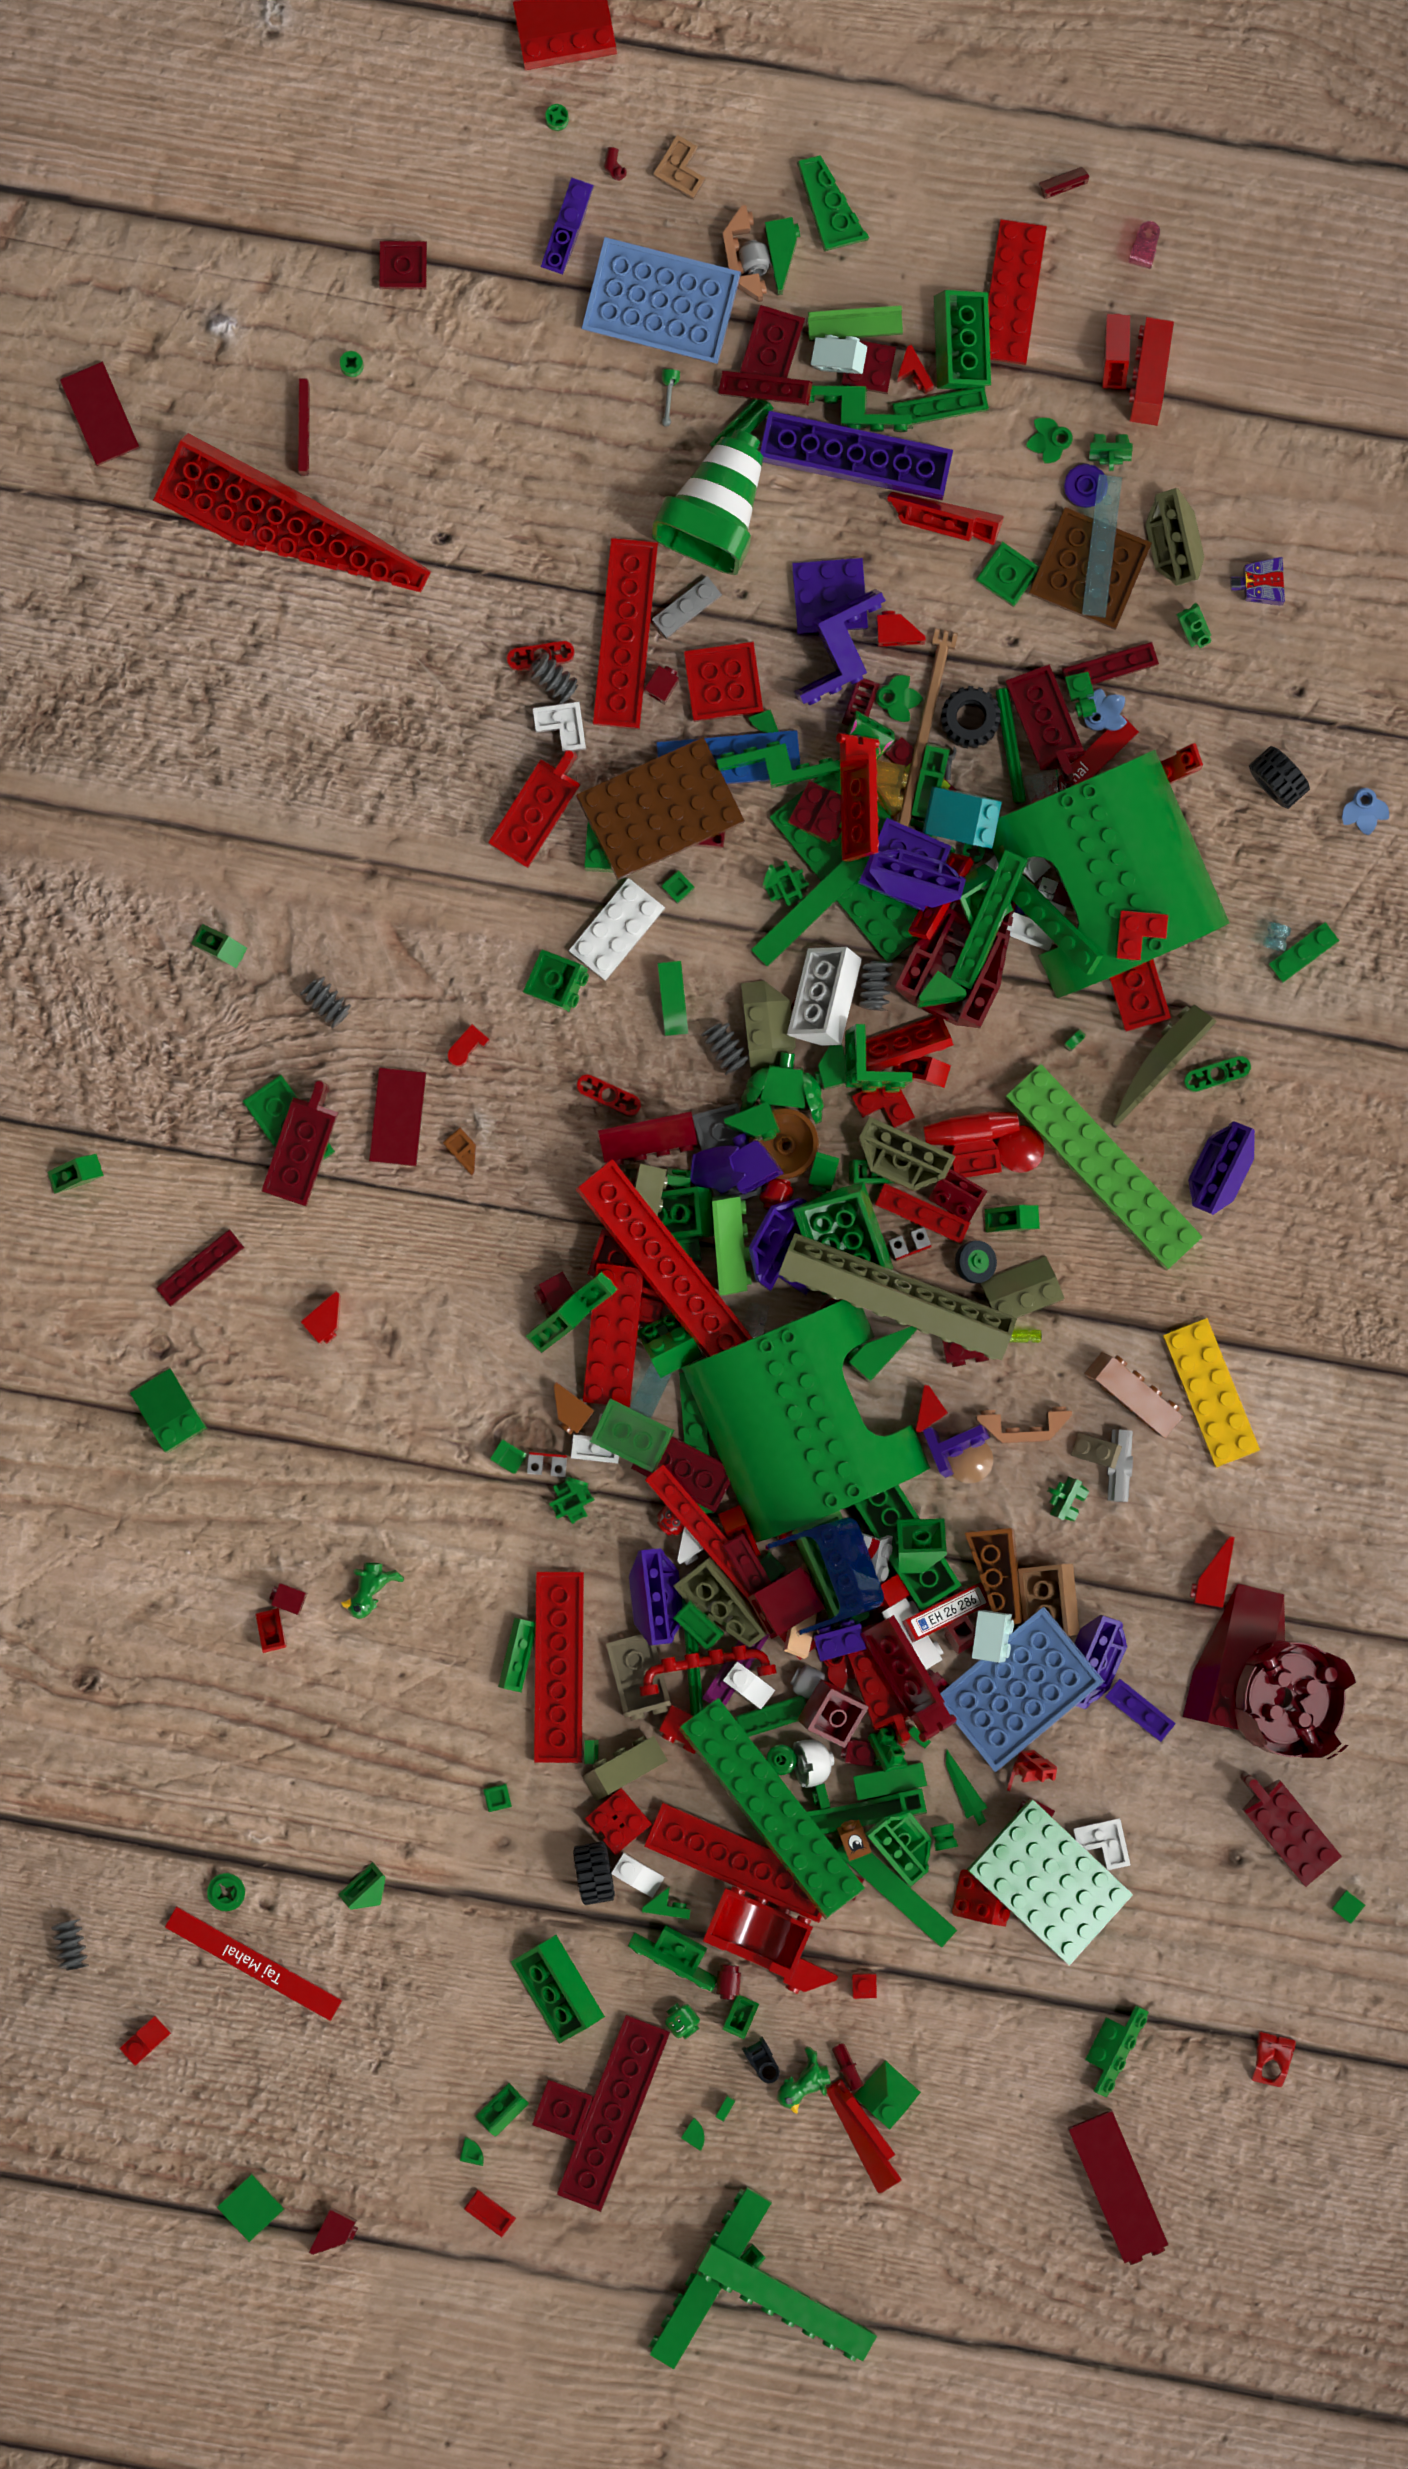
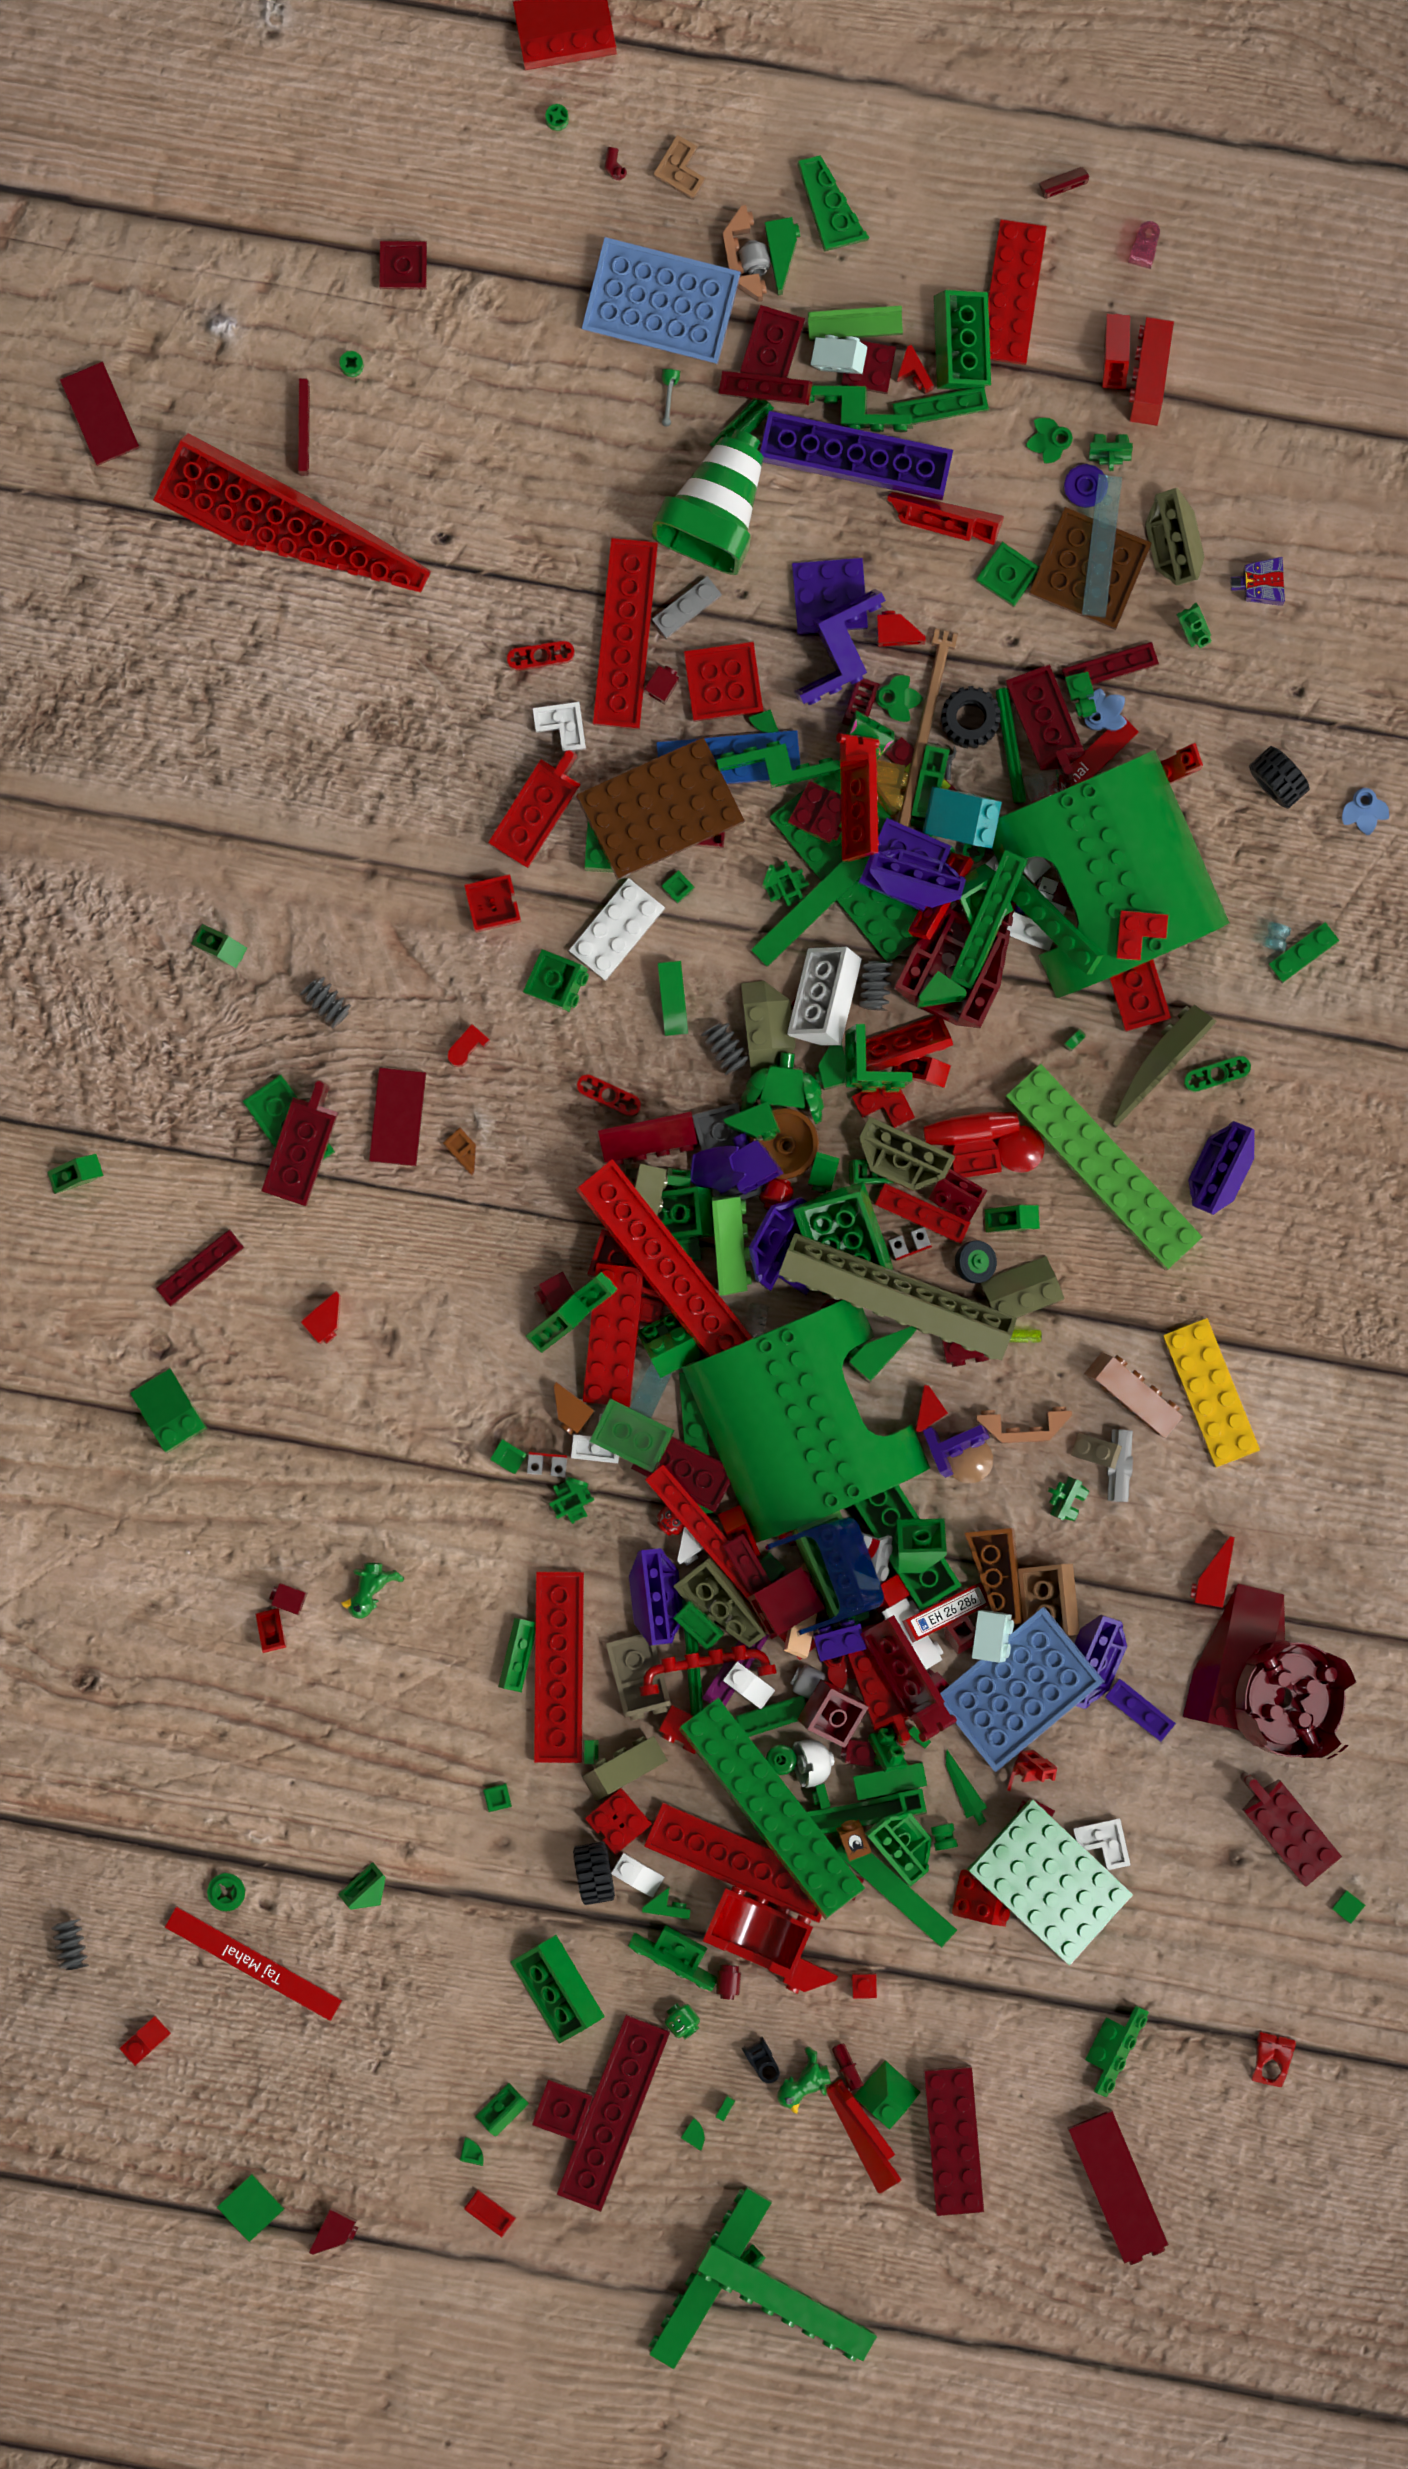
(481, 906): none -> red piece
(553, 677): dark grey piece -> none
(567, 226): dark purple slope -> none
(740, 2016): green slope -> none
(953, 2140): none -> dark red brick

